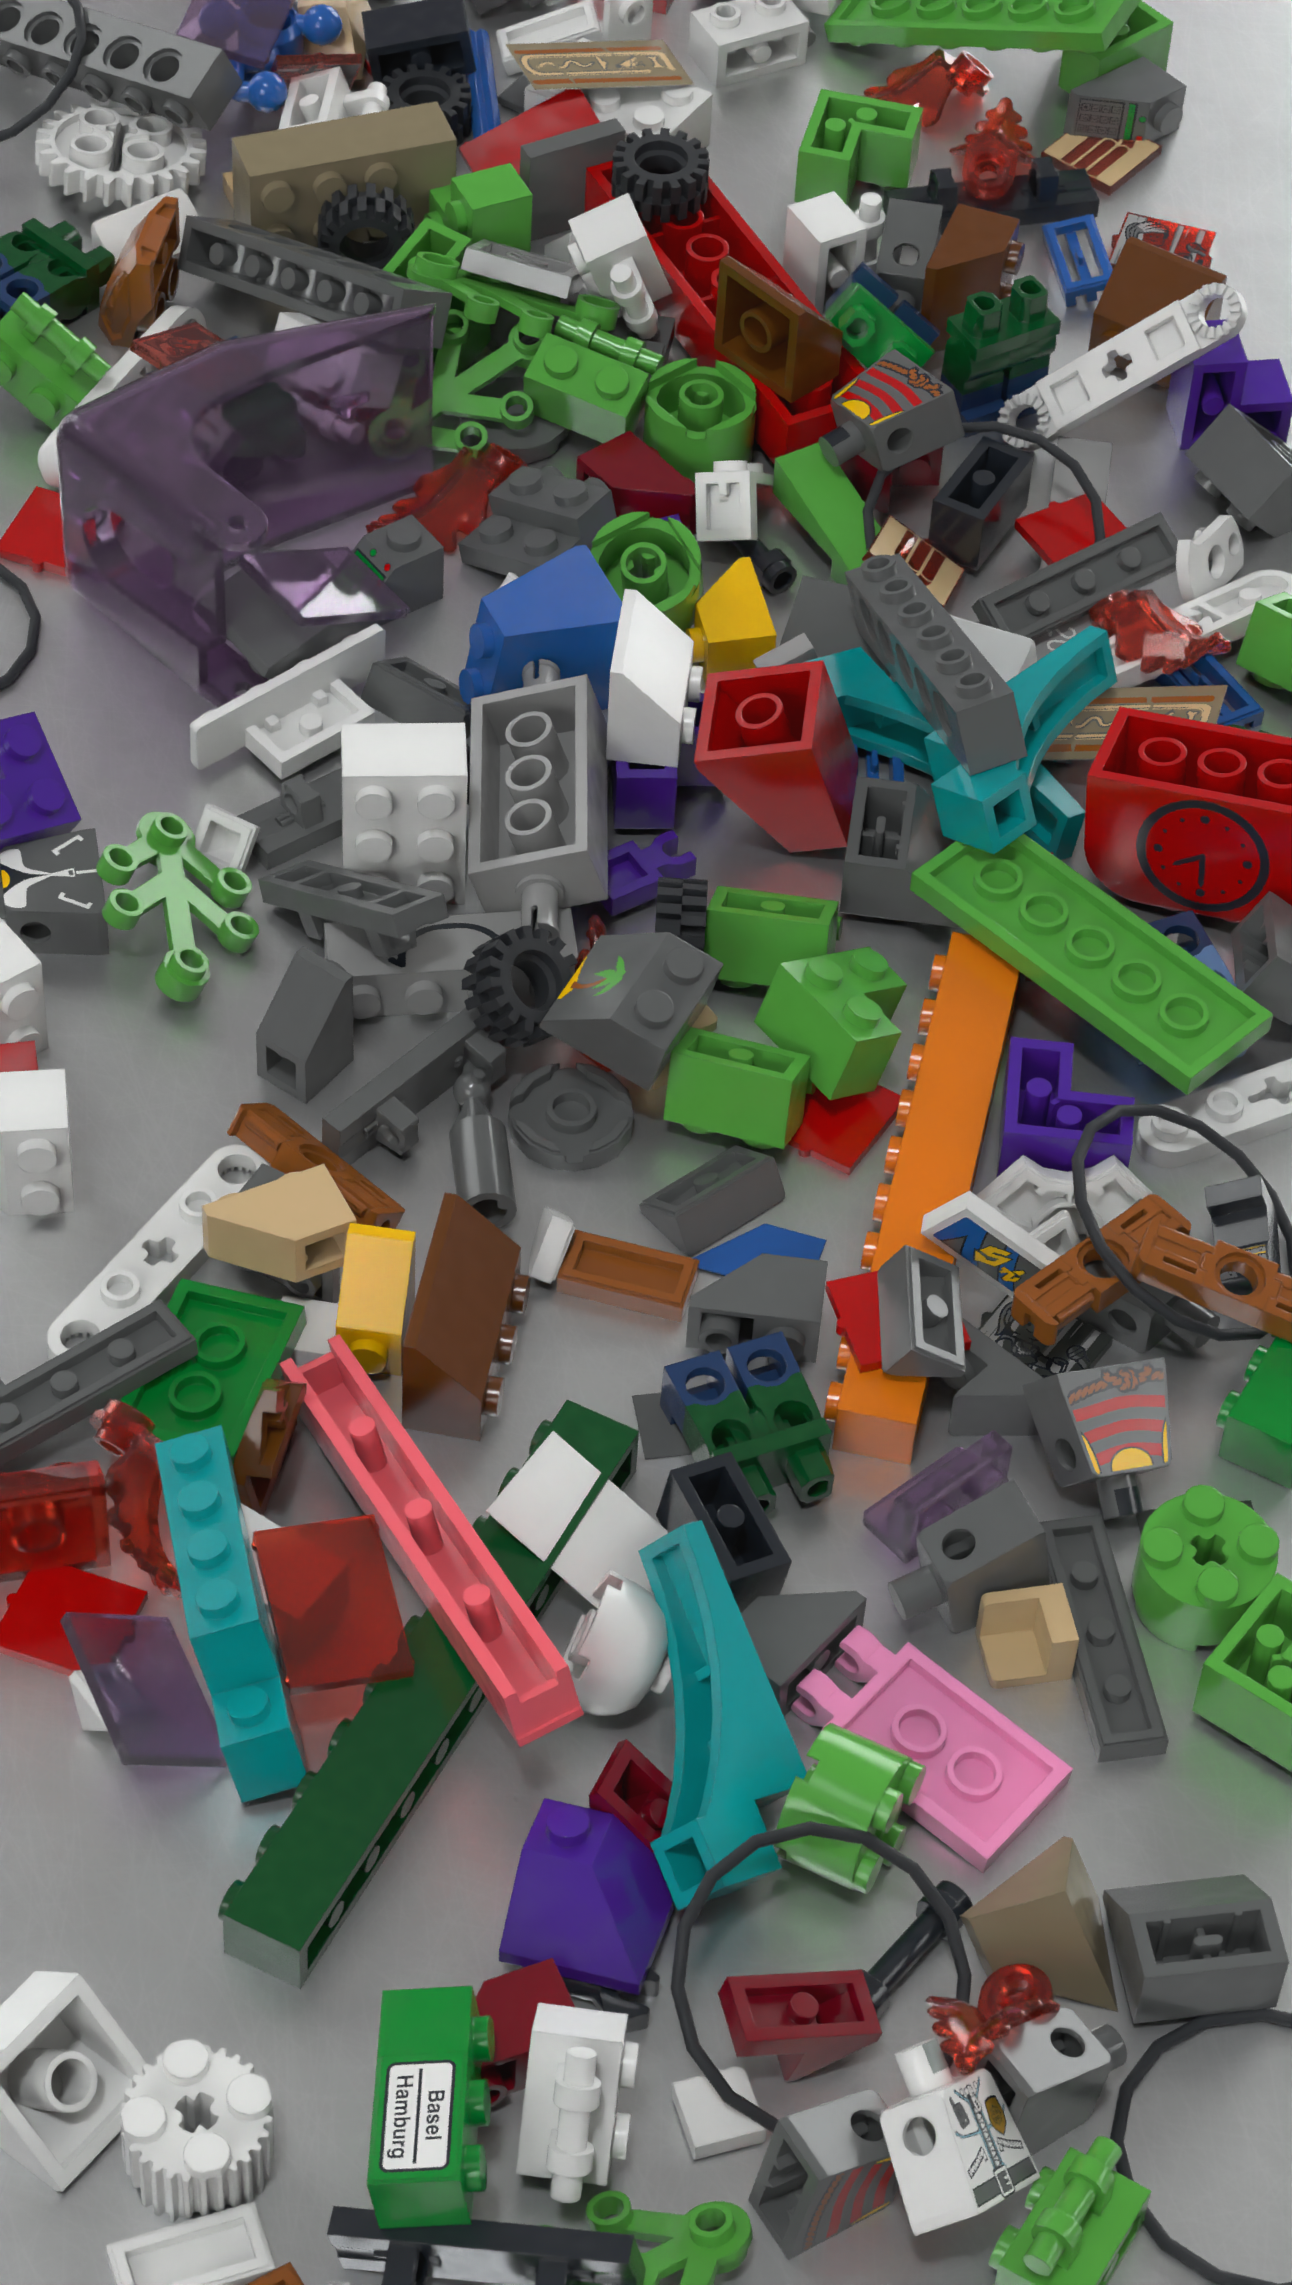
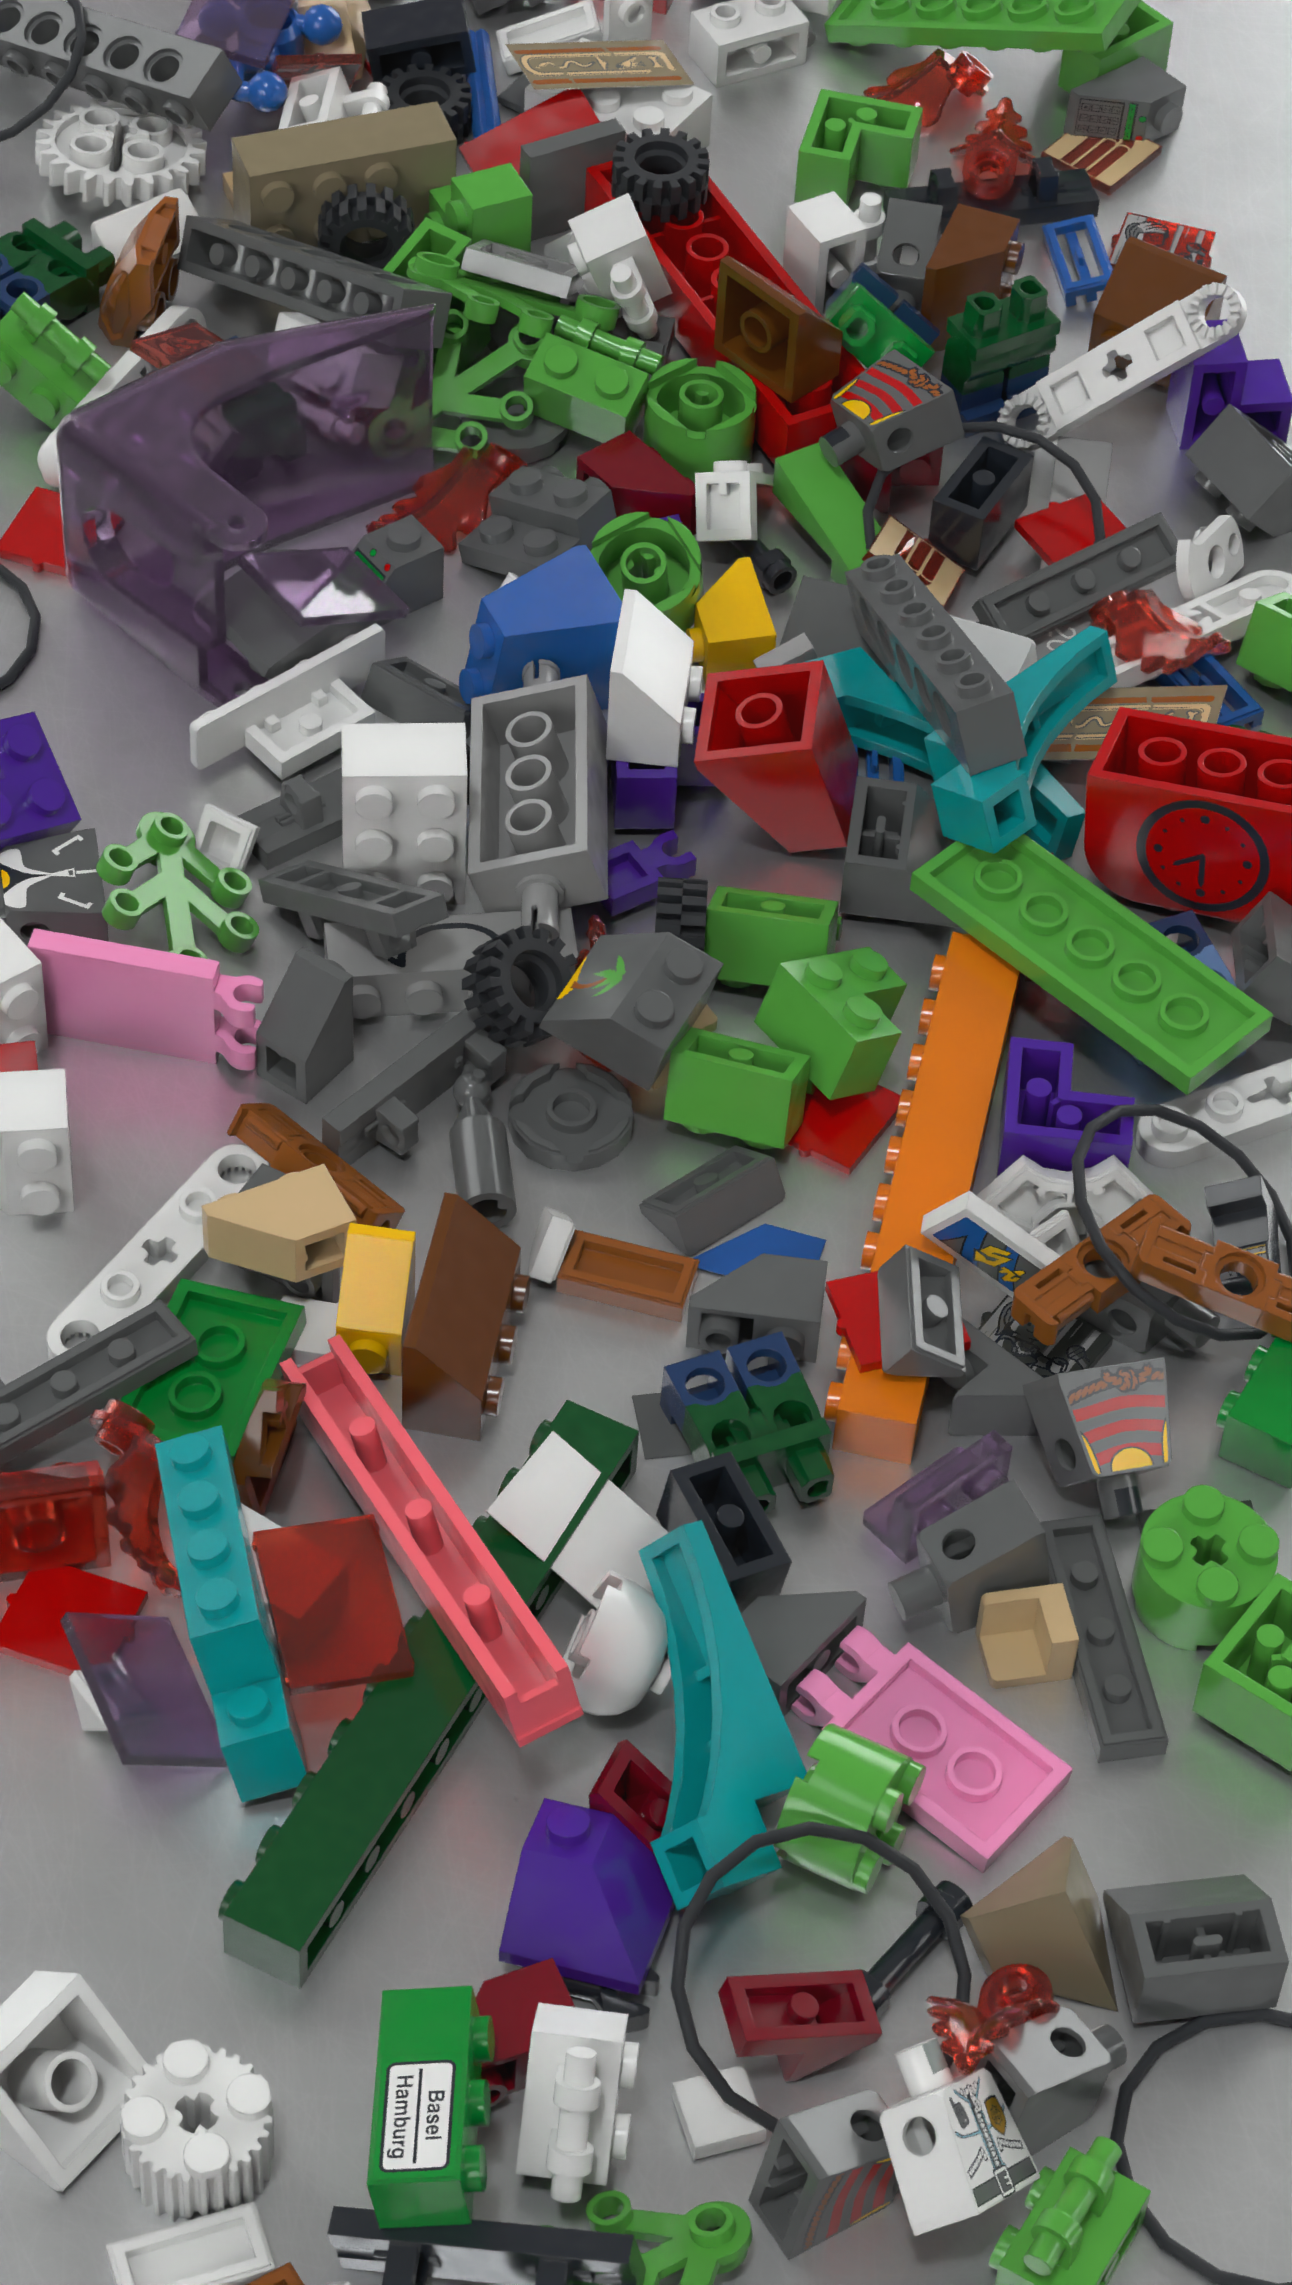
(147, 999): none -> bright pink tile

